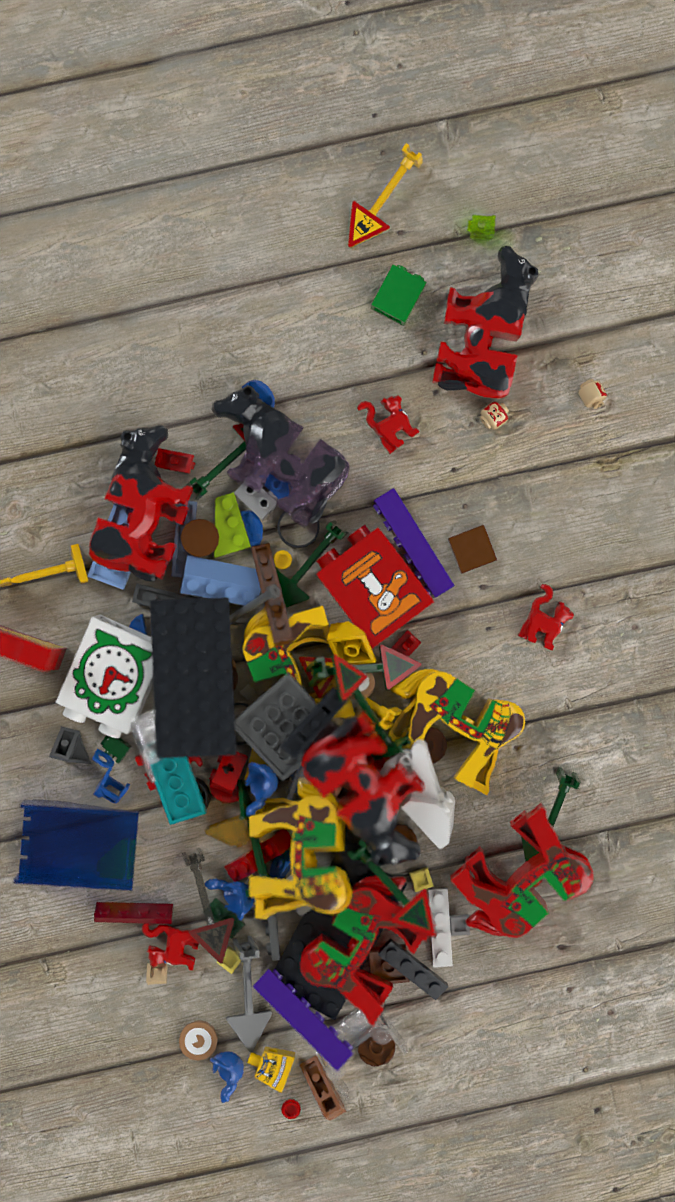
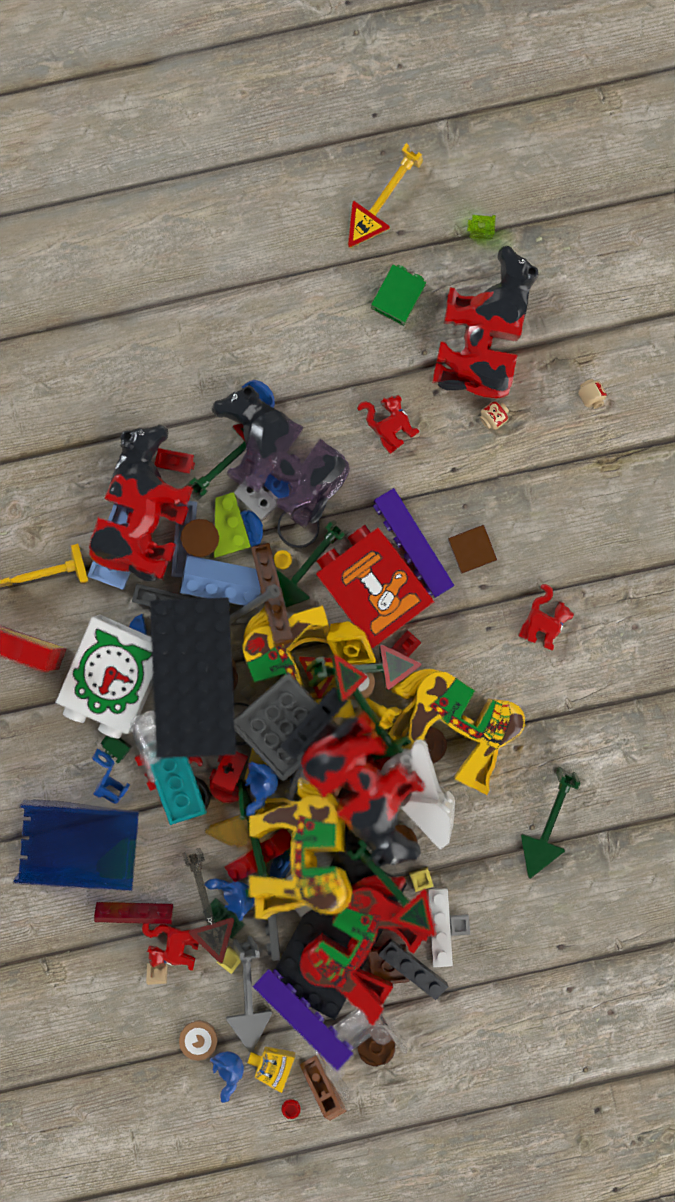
(69, 747): dark grey slope -> none
(514, 905): red animal -> none

